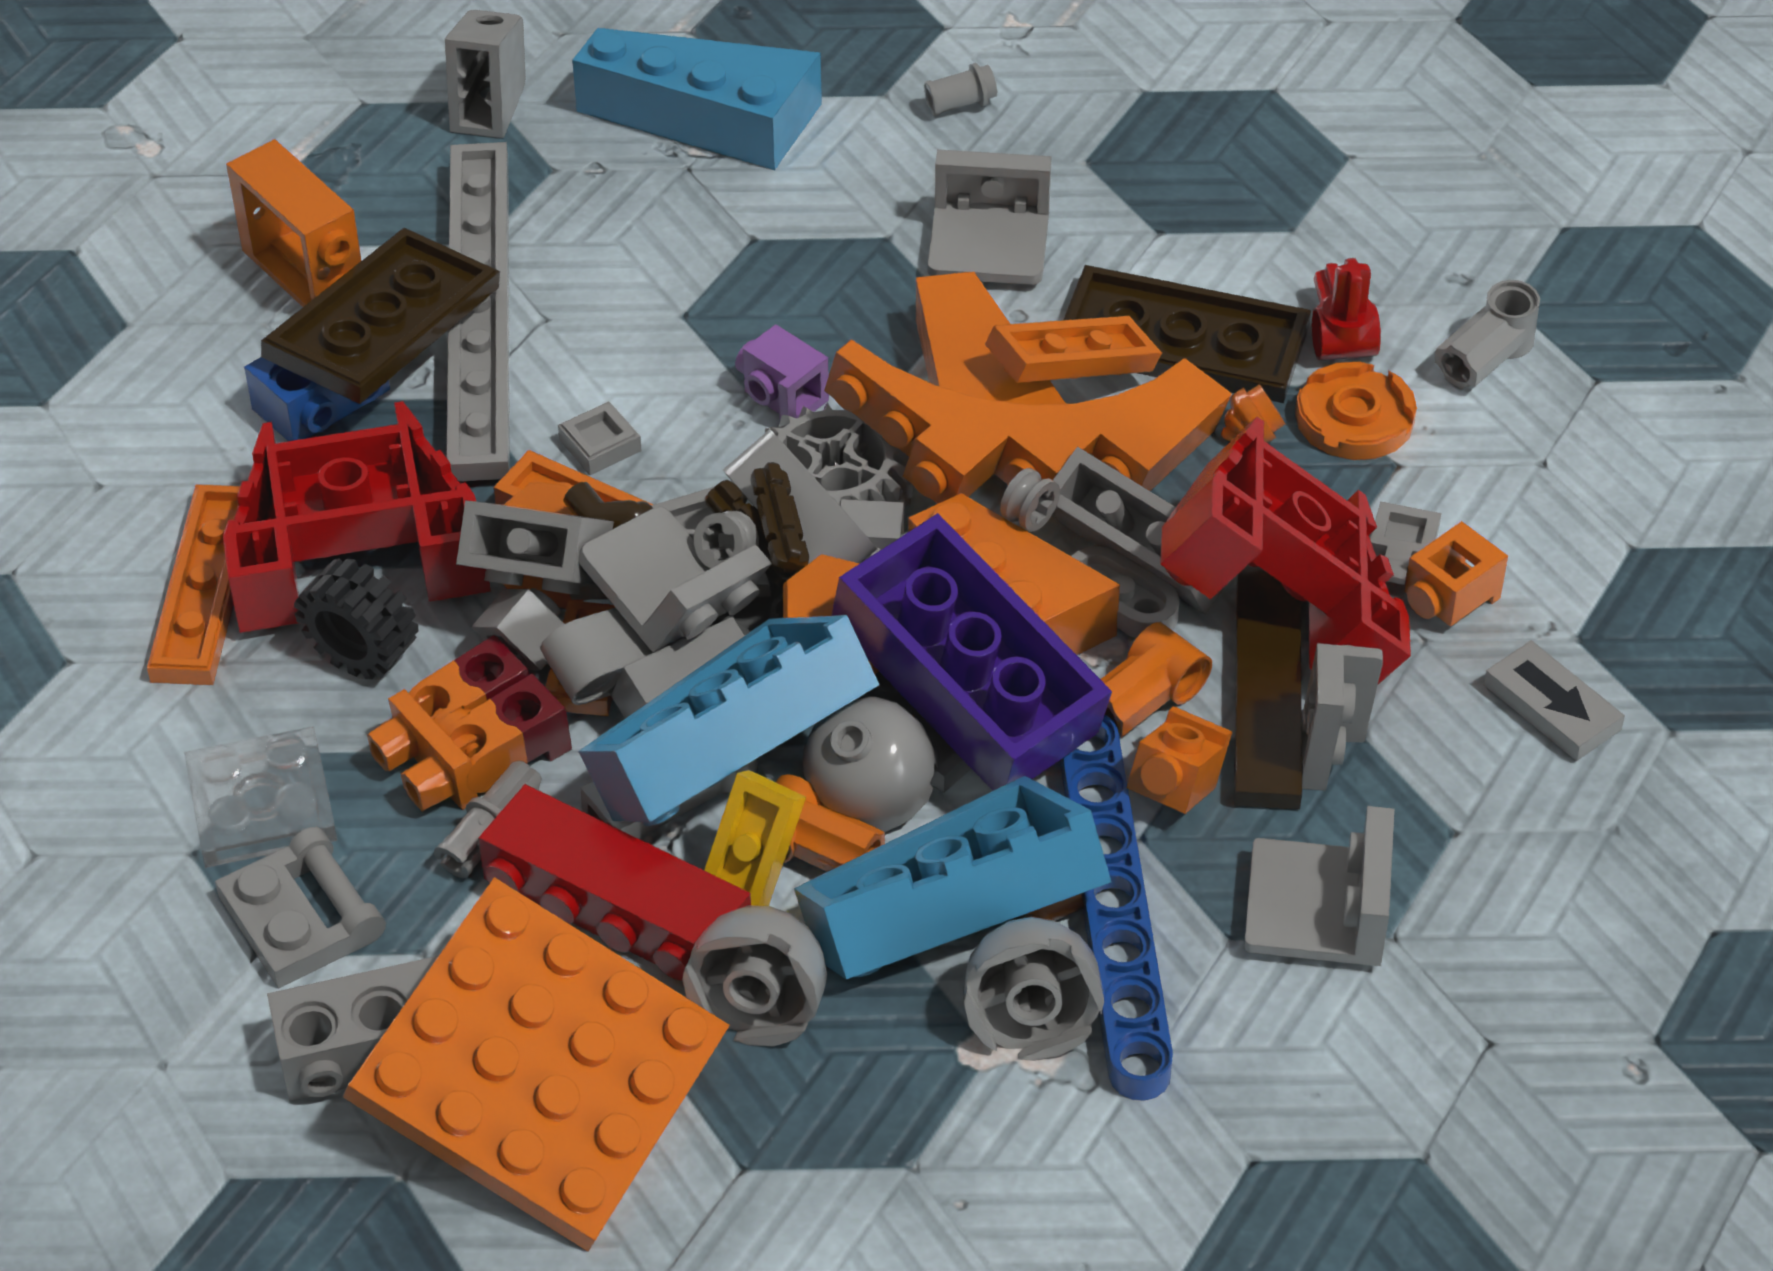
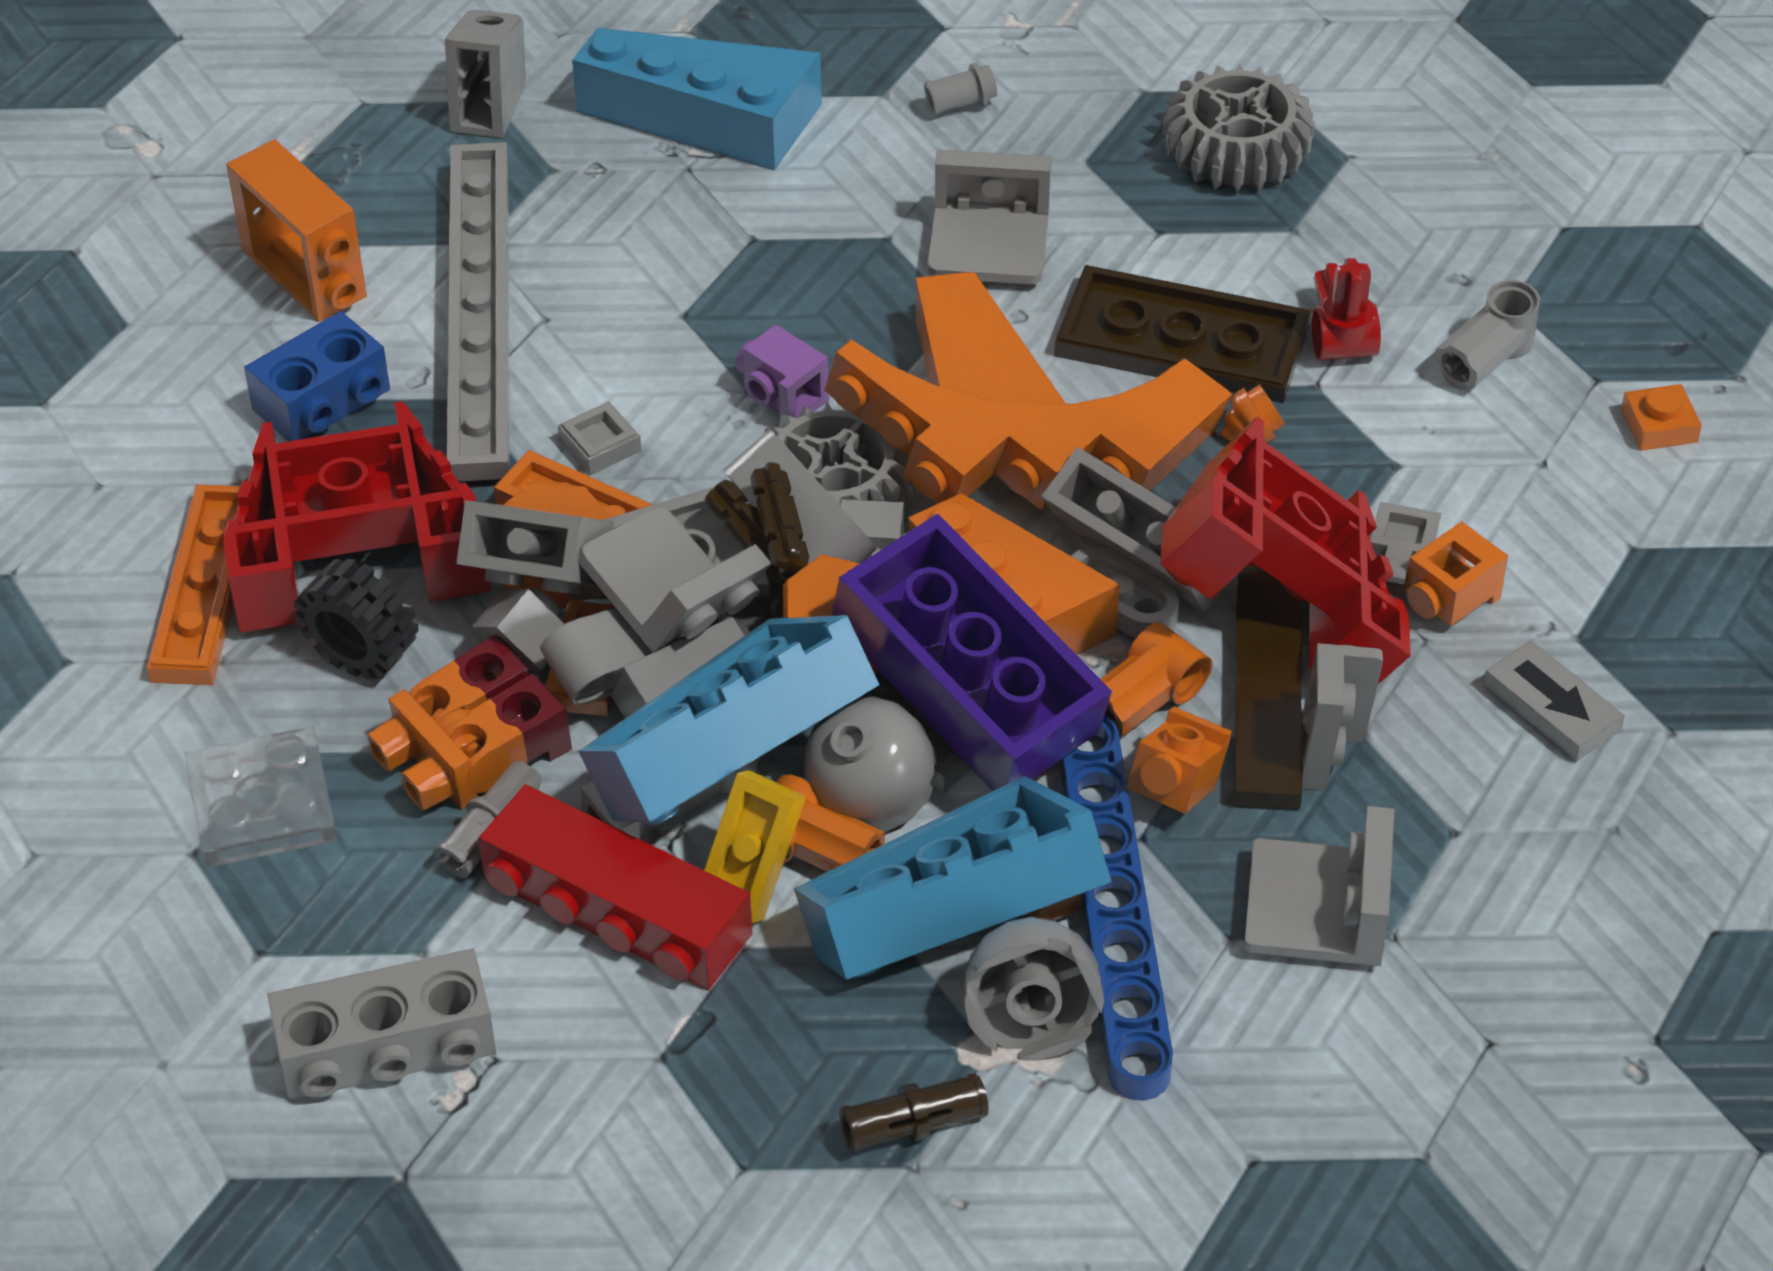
(282, 921): light grey plate -> none
(380, 315): dark brown tile -> none
(537, 1063): orange plate -> none
(585, 502): dark brown arm -> none
(728, 522): light grey bush -> none
(758, 974): light grey cylinder -> none
(913, 1111): none -> dark brown pin
(1030, 500): light grey bush -> none
(1072, 348): orange plate -> none
(1238, 128): none -> light grey gear
(1355, 411): orange tile -> none
(1661, 417): none -> orange plate

